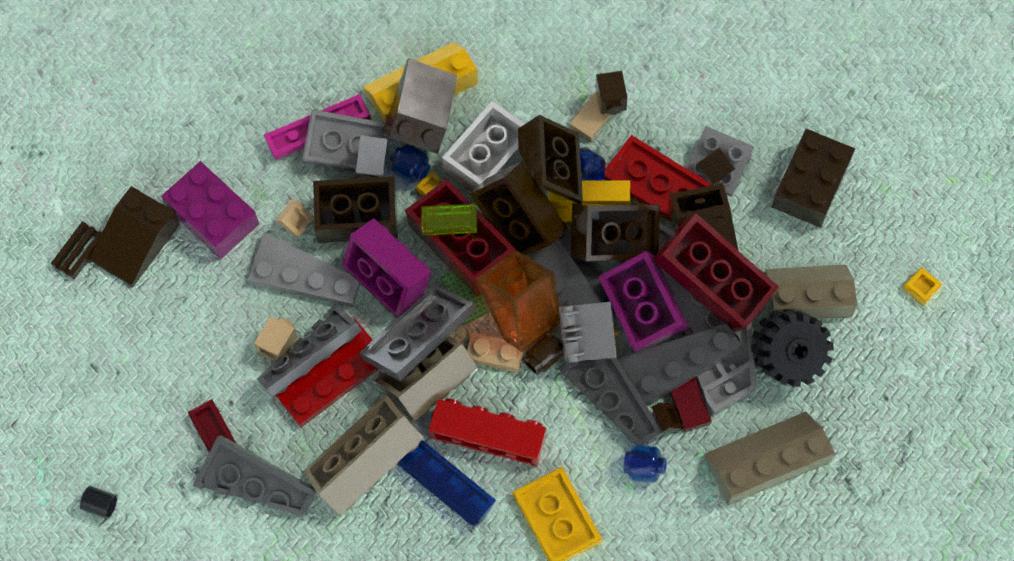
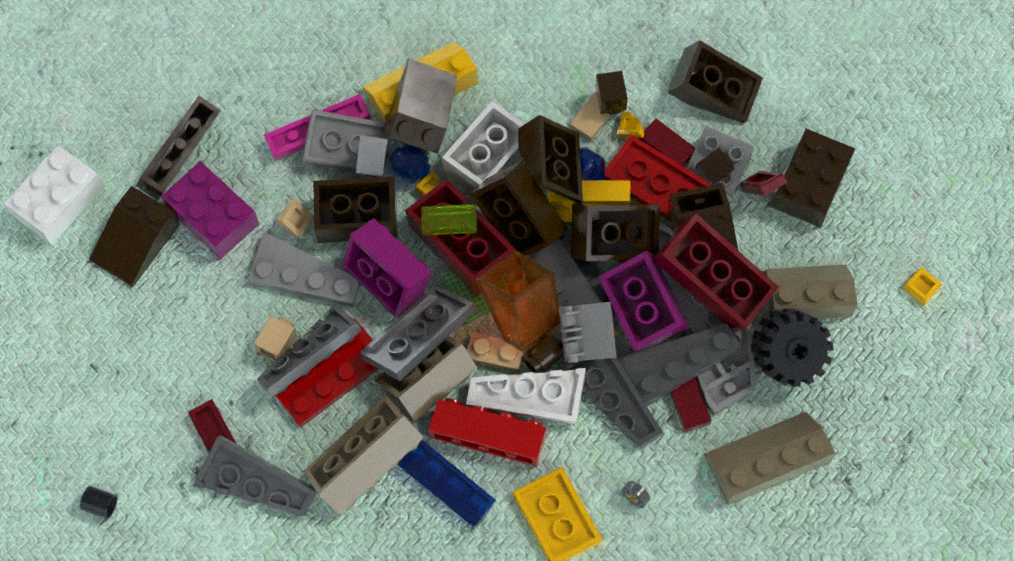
(54, 195): none -> white brick
(69, 246): dark brown tile -> none
(178, 148): none -> dark brown brick
(537, 395): none -> white wing
(629, 126): none -> yellow tile
(635, 494): none -> dark grey tile
(644, 463): clear blue head -> none
(667, 417): dark brown tile -> none
(668, 142): none -> dark red tile
(715, 82): none -> dark brown slope
(762, 183): none -> dark red tile

